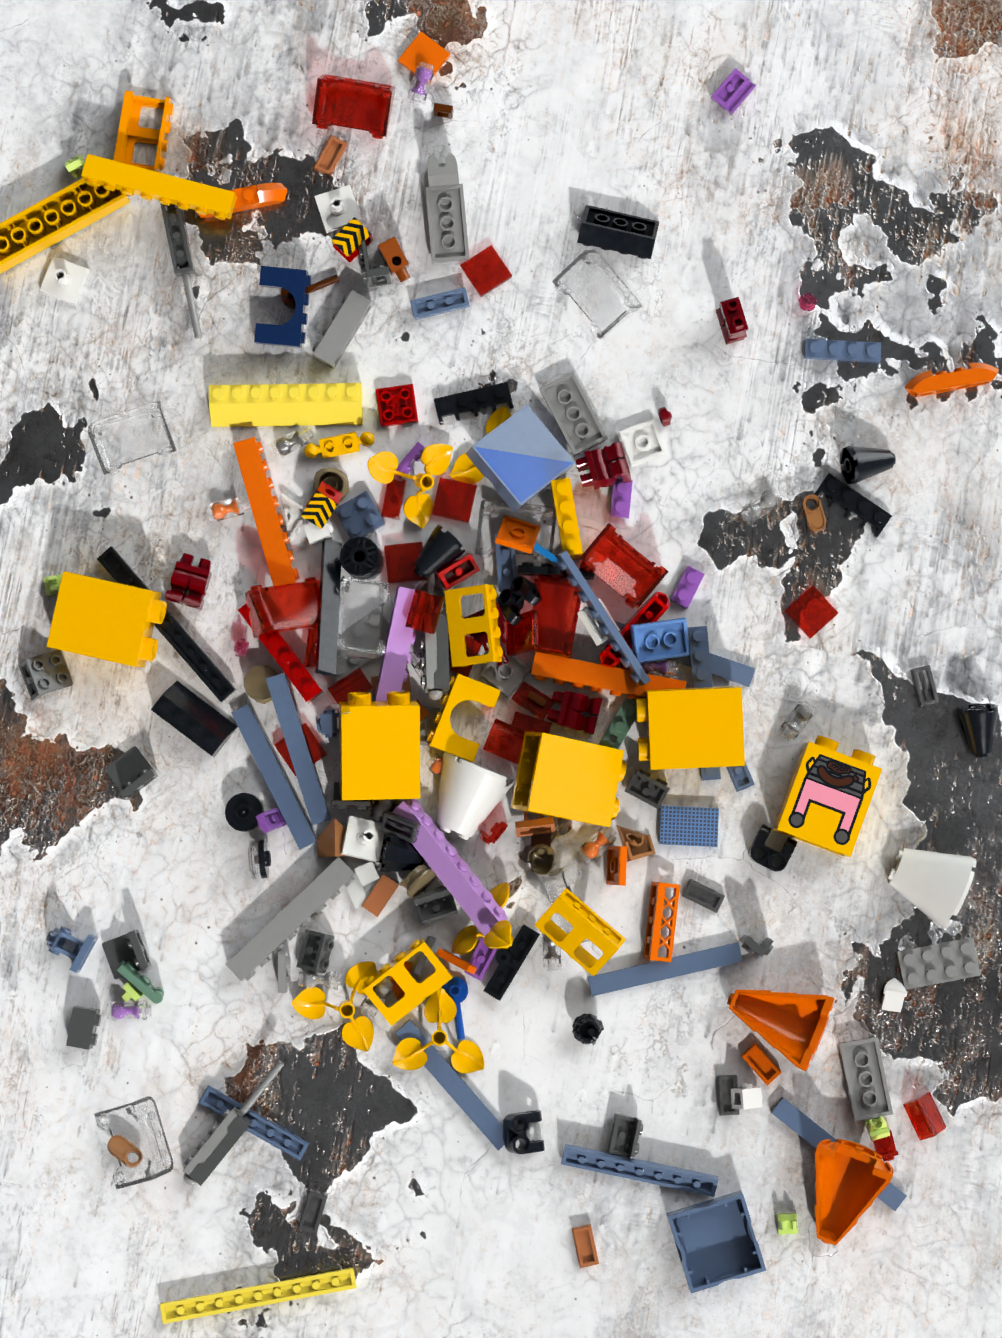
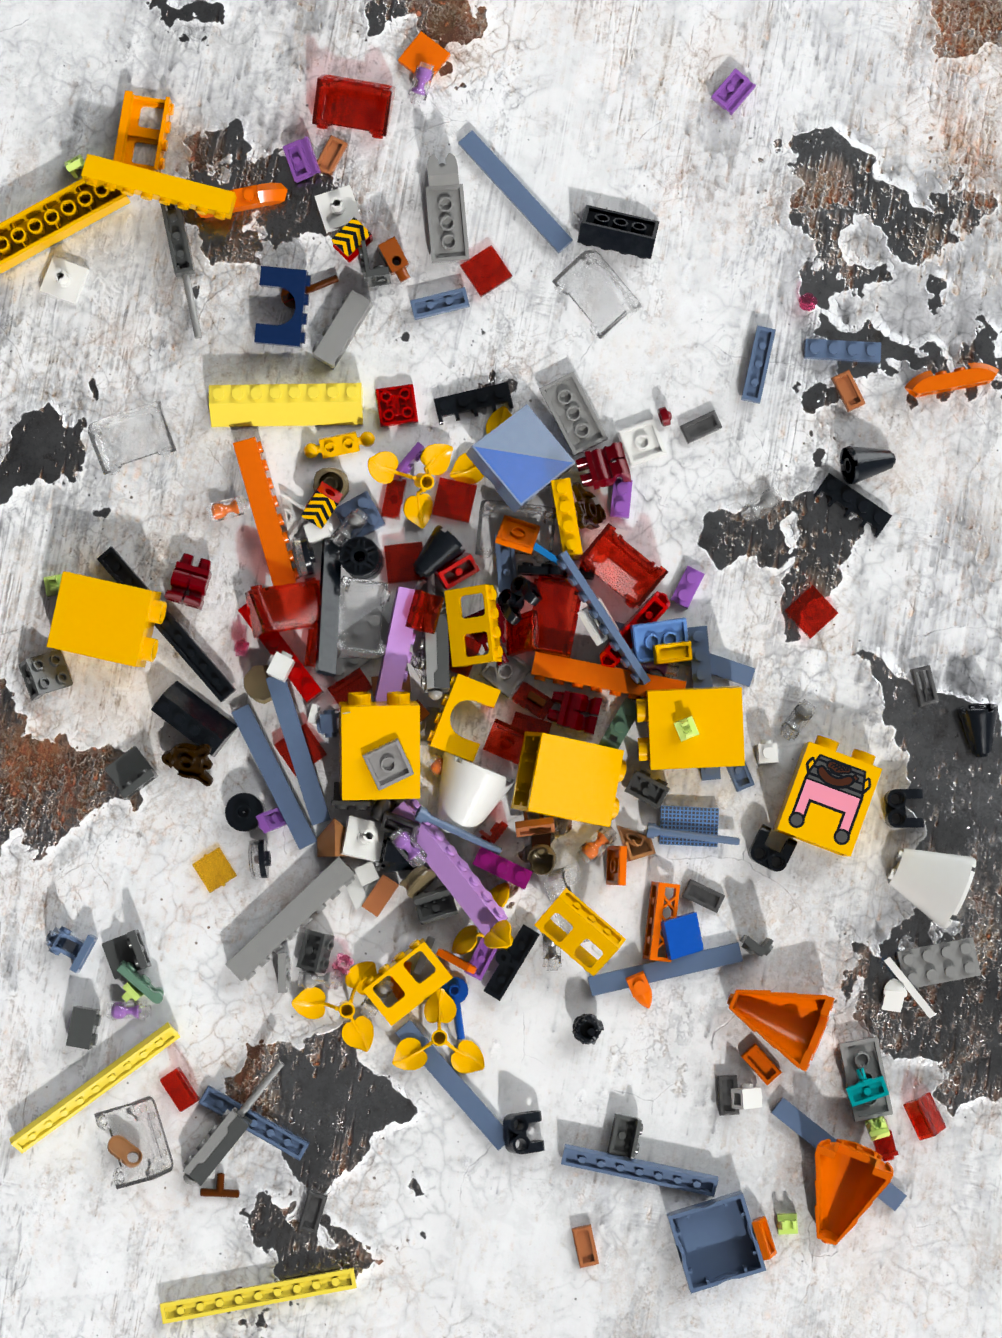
(94, 1087): none -> light yellow plate
(179, 1089): none -> clear red panel
(190, 761): none -> dark brown tile
(214, 870): none -> clear yellow piece
(219, 1191): none -> reddish brown piece
(280, 665): none -> white brick
(285, 446): clear piece -> none
(301, 159): none -> medium lavender plate
(303, 556): none -> piece
(314, 713): none -> white tile
(343, 958): none -> clear pink plate
(356, 520): none -> clear piece
(388, 764): none -> light grey tile
(402, 840): none -> clear piece
(423, 815): none -> sand blue piece
(443, 110): reddish brown tile -> none
(502, 868): none -> magenta arch
(515, 191): none -> sand blue tile
(588, 513): none -> dark brown tile
(640, 988): none -> orange plate
(654, 831): none -> sand blue piece
(672, 652): none -> yellow tile
(682, 935): none -> blue tile
(686, 728): none -> yellowish green tile
(701, 427): none -> flat silver tile
(733, 317): dark red hips -> none
(758, 364): none -> sand blue plate
(764, 1238): none -> orange tile
(766, 752): none -> white brick
(814, 517): medium nougat piece -> none
(848, 390): none -> nougat tile
(866, 1089): none -> teal plate
(900, 808): none -> black piece
(910, 988): none -> white sticker

